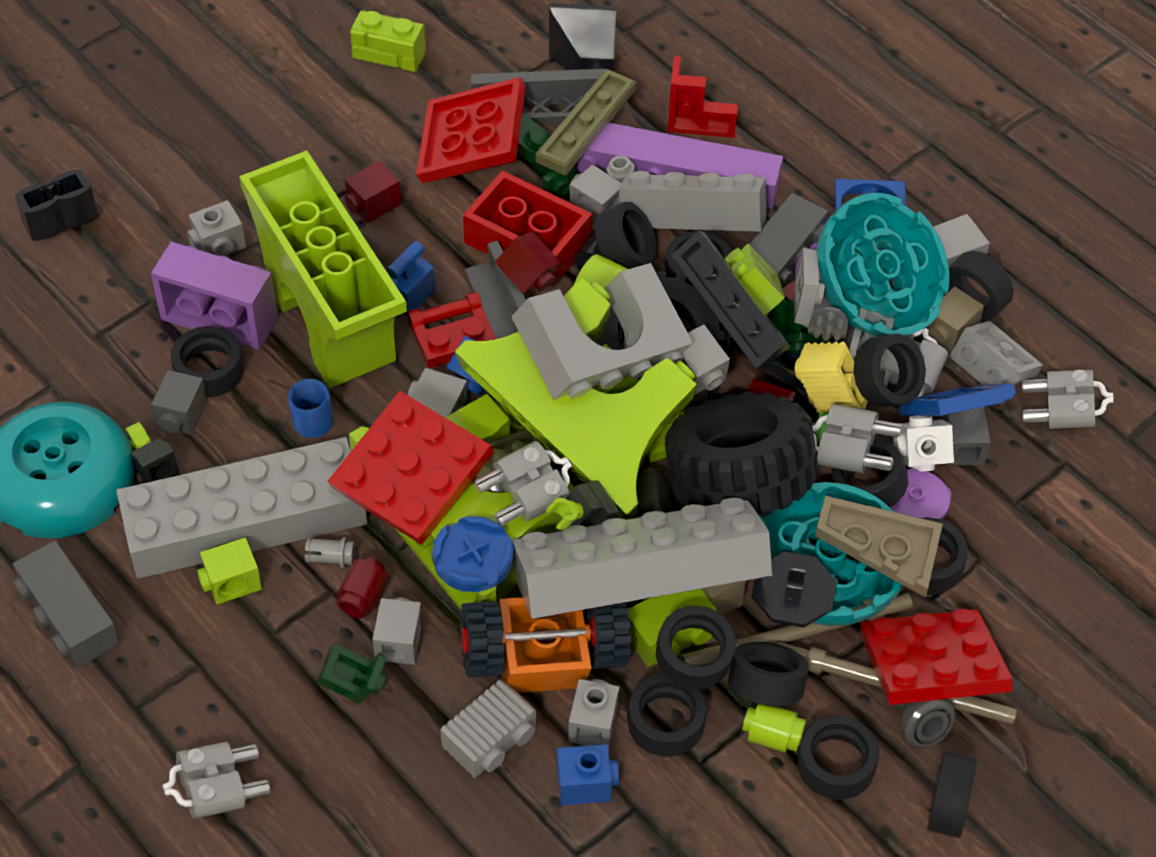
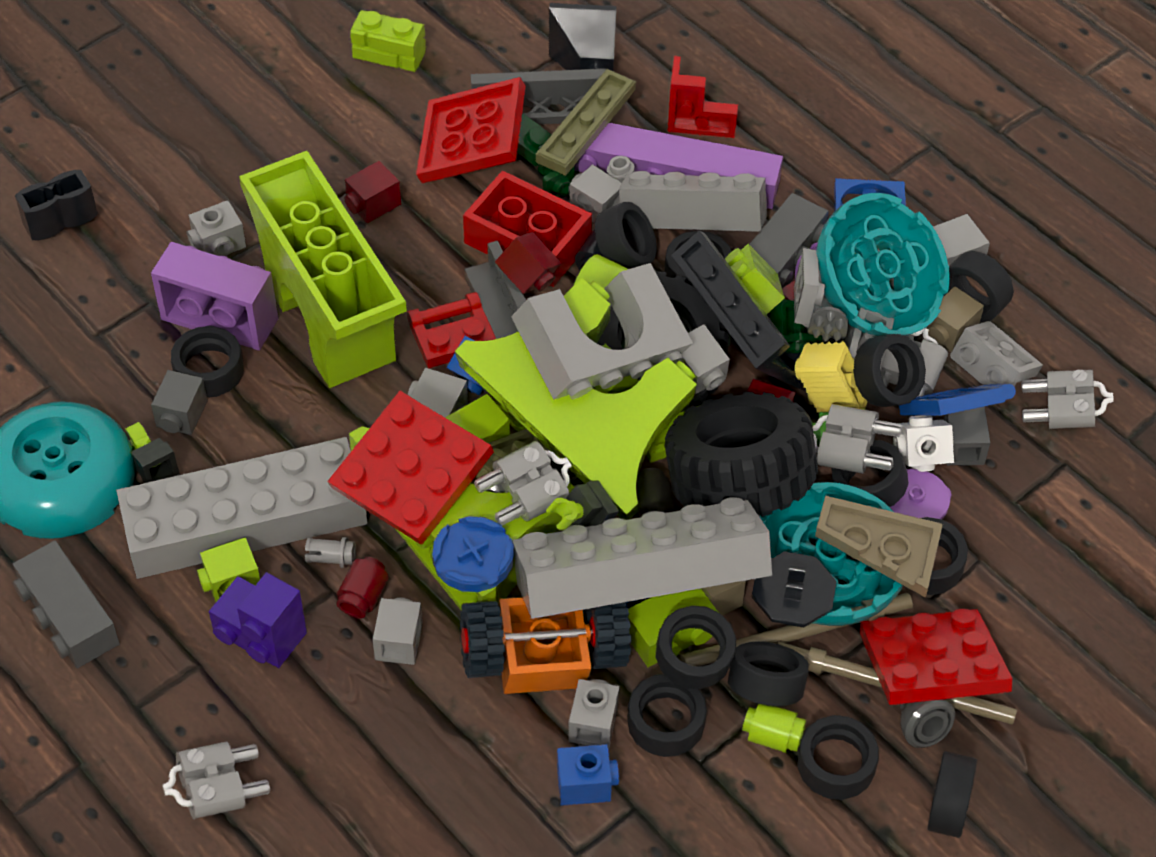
(260, 618): none -> dark purple brick
(309, 394): blue piece -> none
(352, 673): dark green bracket -> none
(412, 276): blue brick -> none
(489, 729): light grey brick -> none

